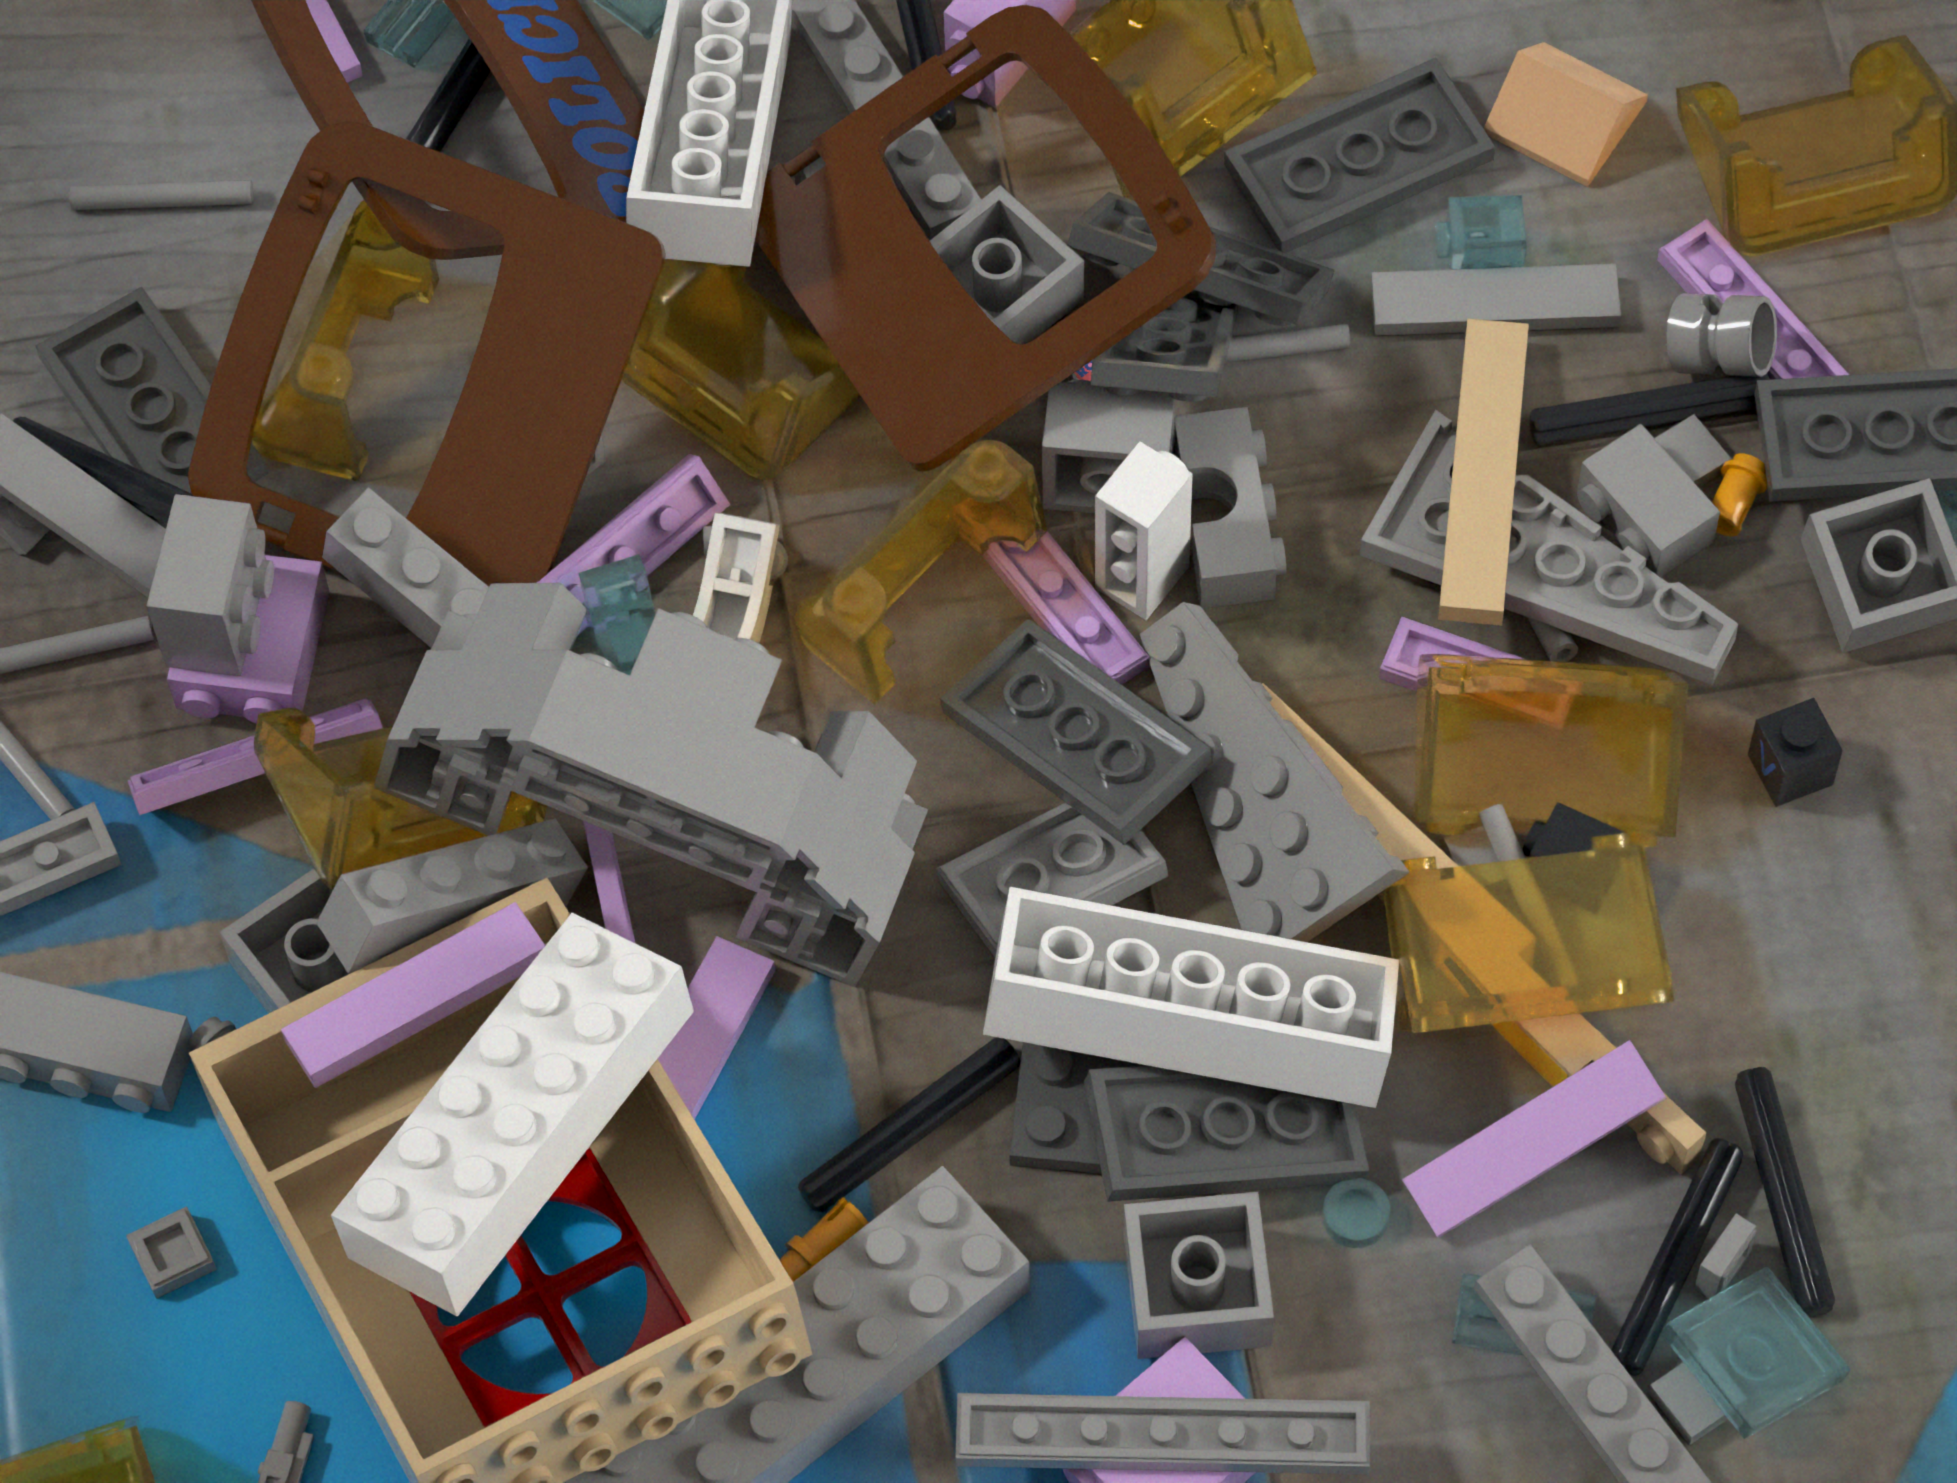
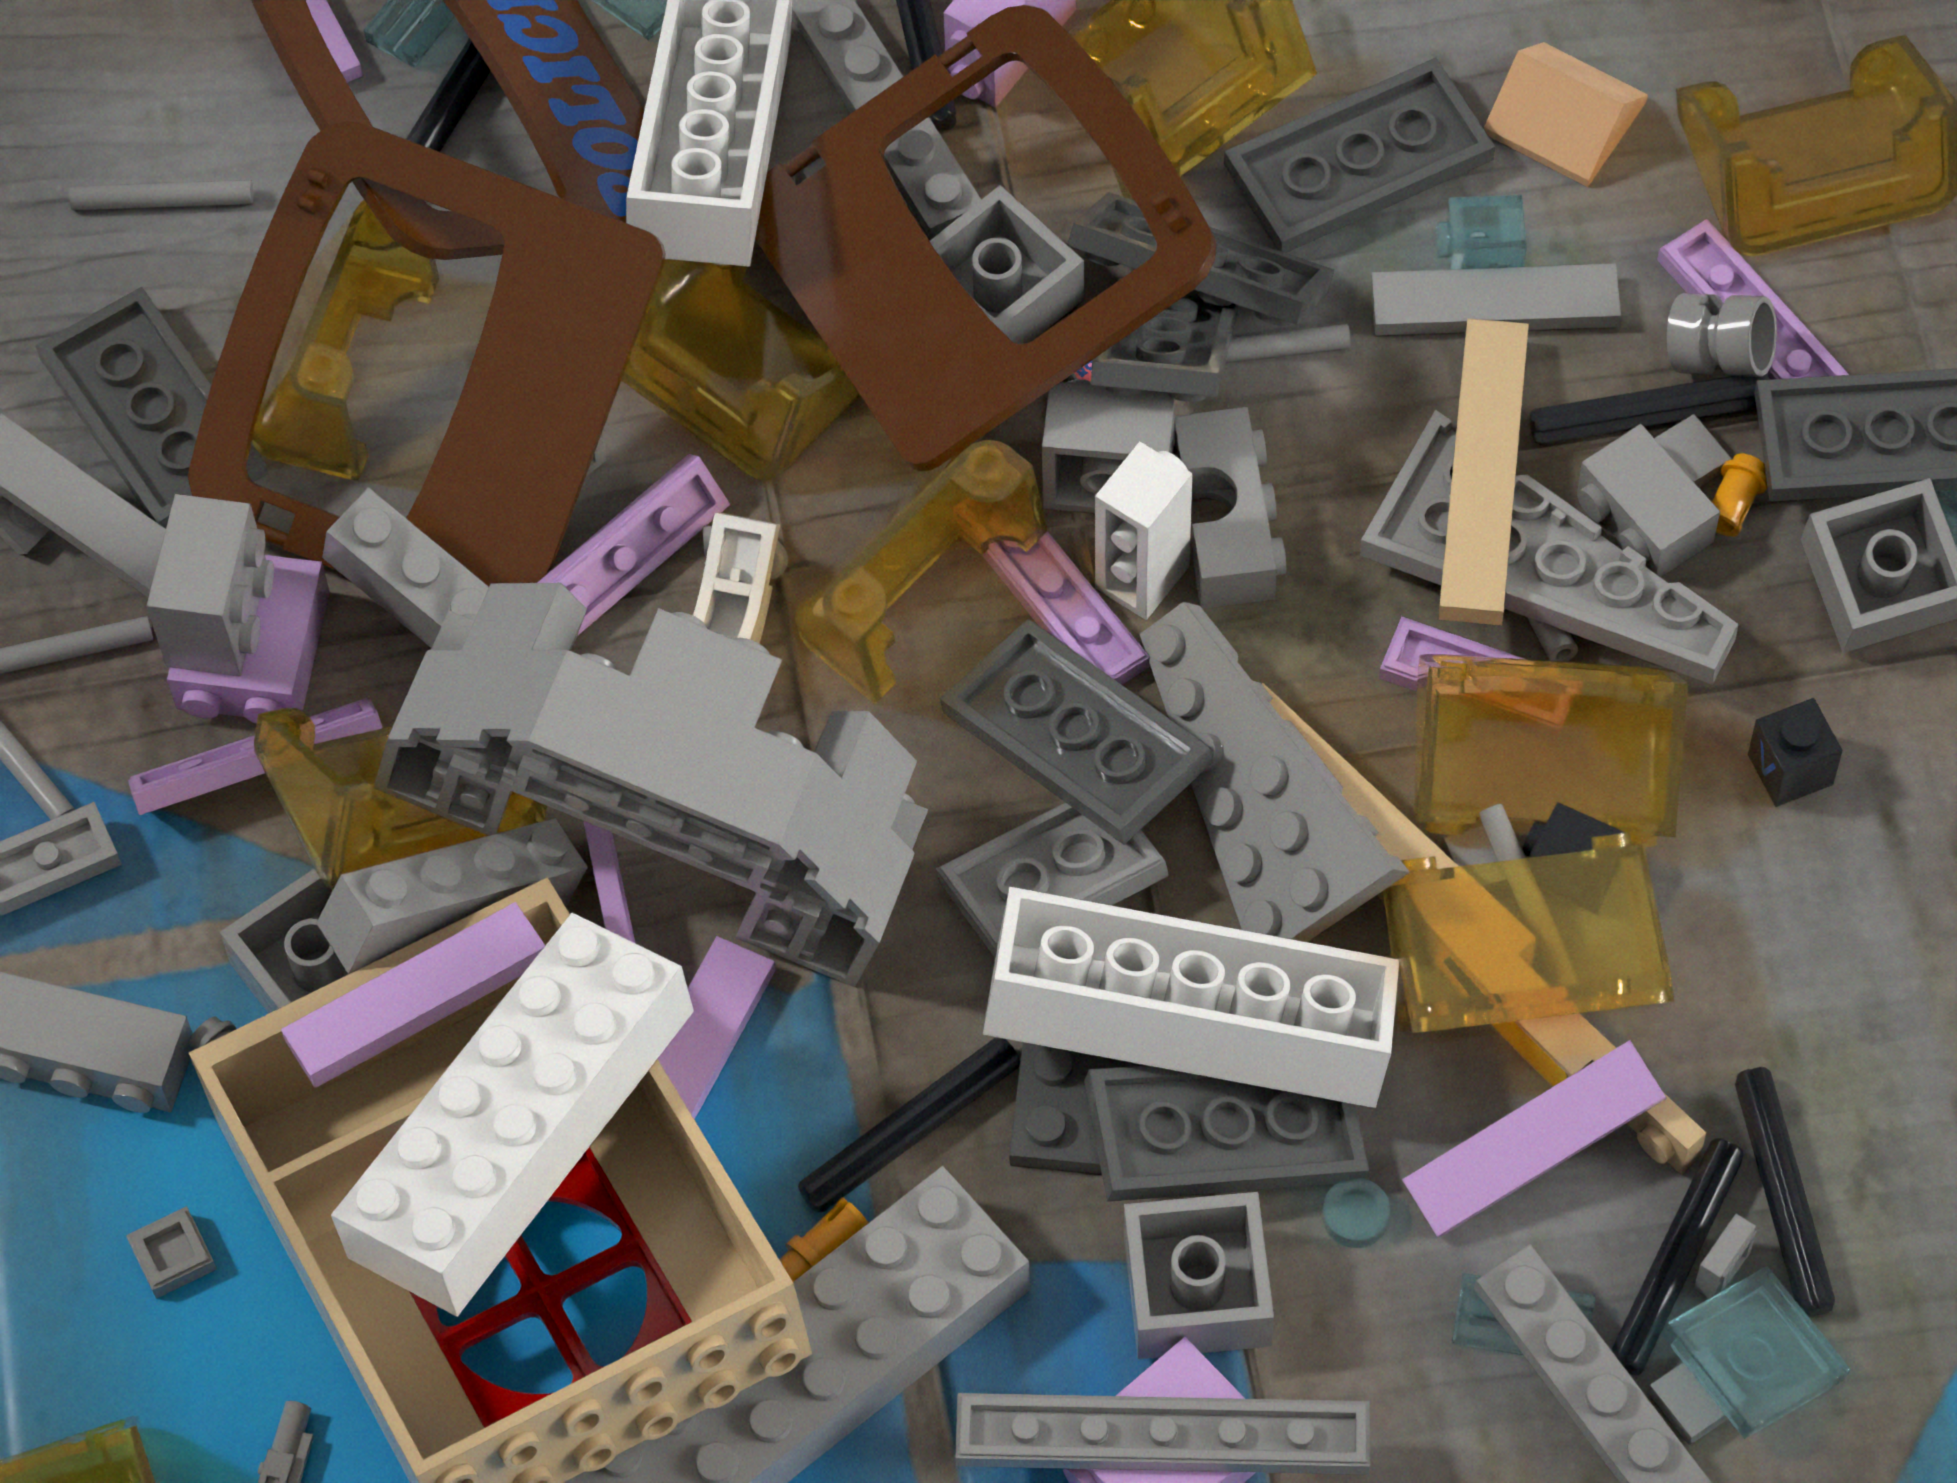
(131, 484): black axle -> none
(618, 610): clear light blue brick -> none

